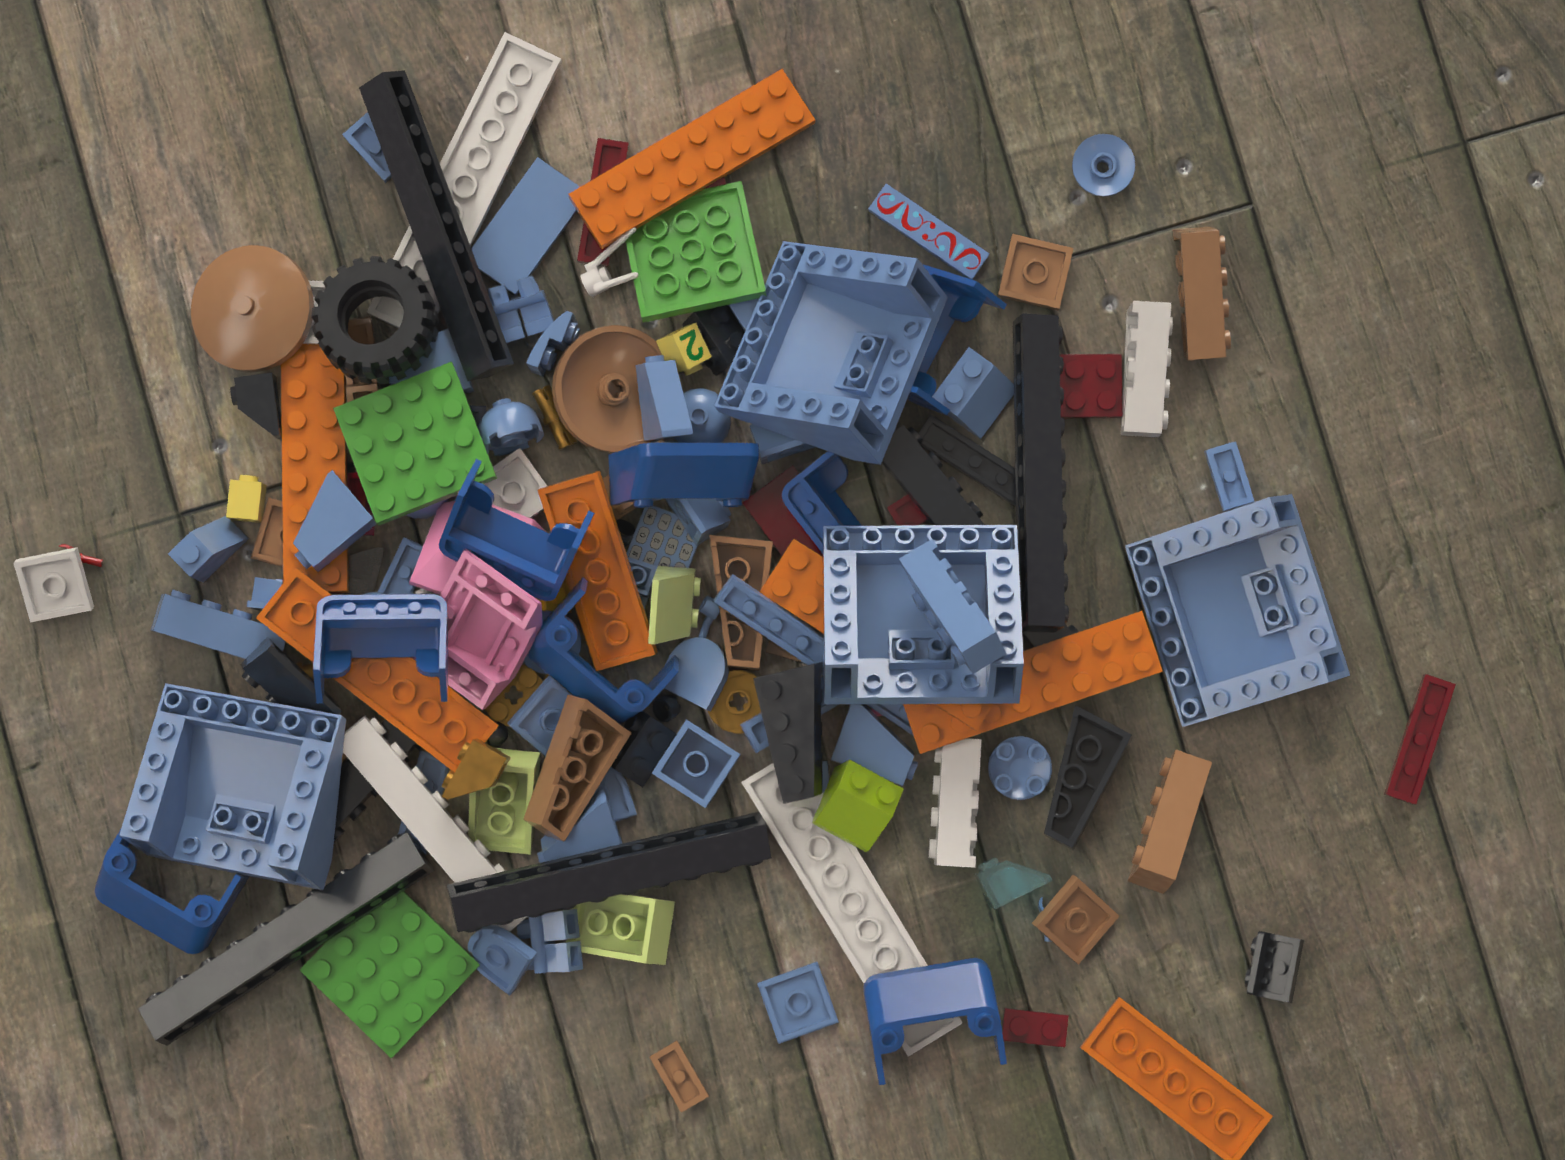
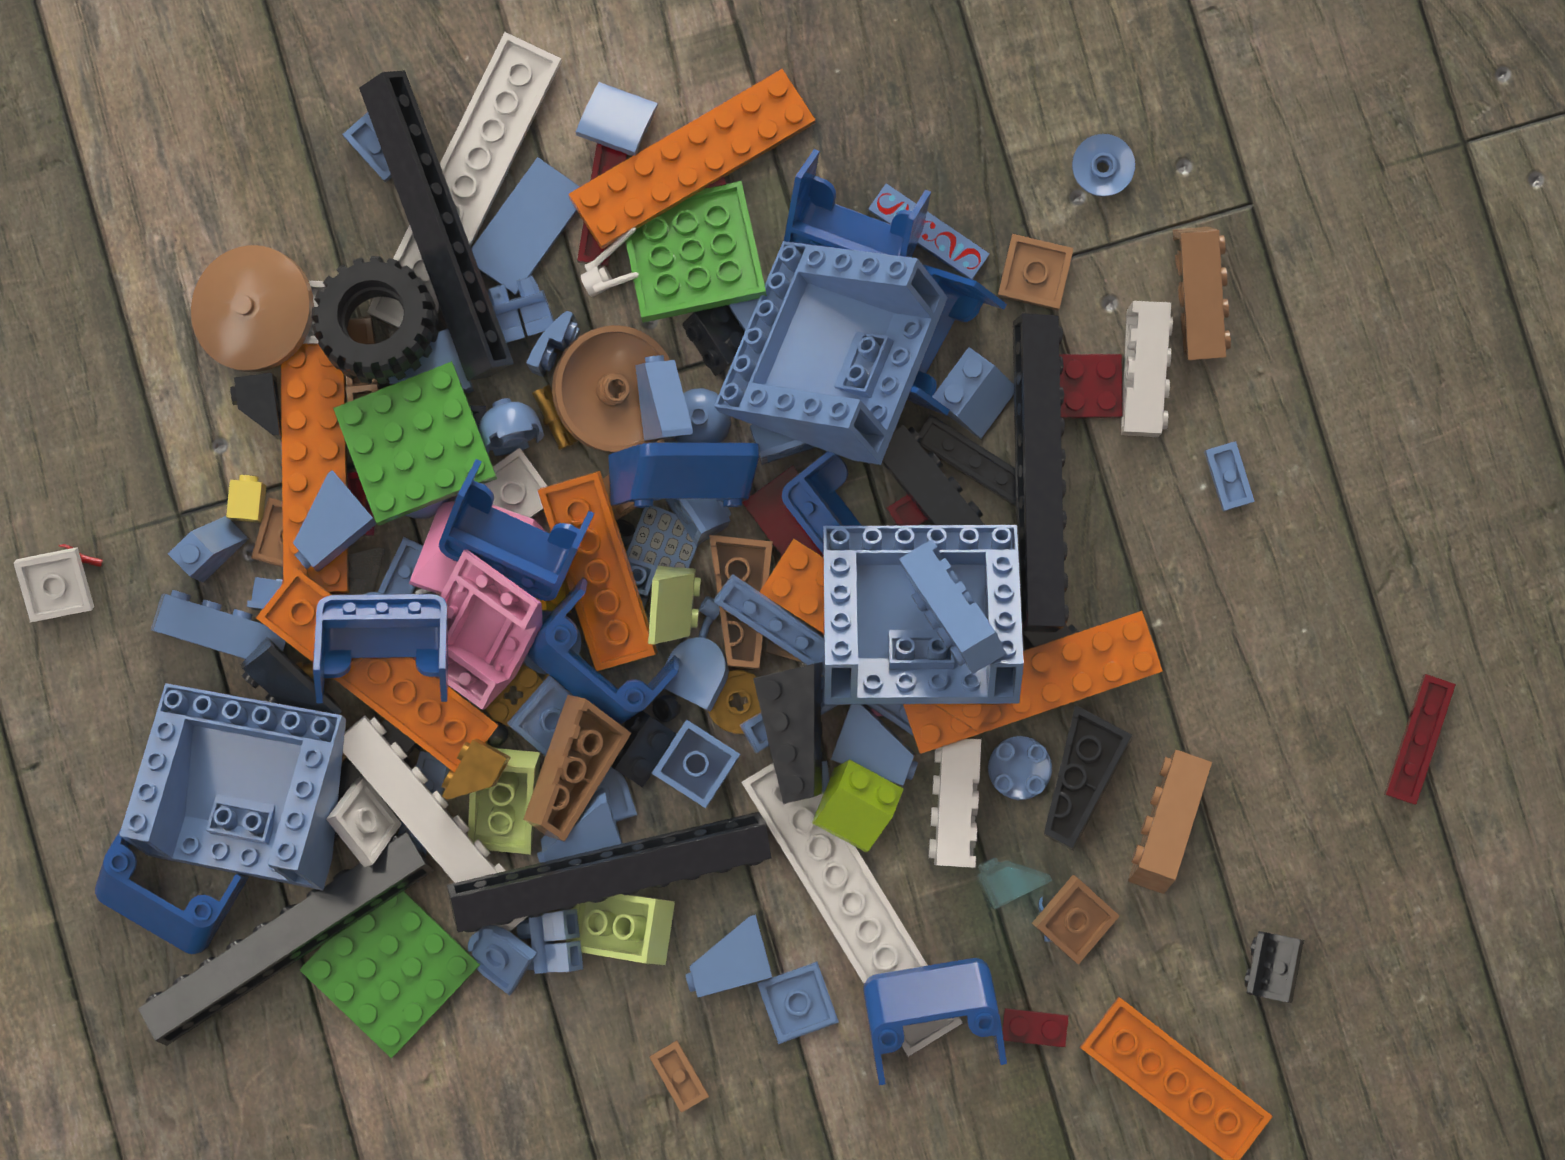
(364, 821): none -> white plate
(616, 119): none -> slope
(686, 348): light yellow brick -> none
(731, 962): none -> medium blue slope
(821, 222): none -> blue windscreen
(1237, 609): medium blue slope -> none

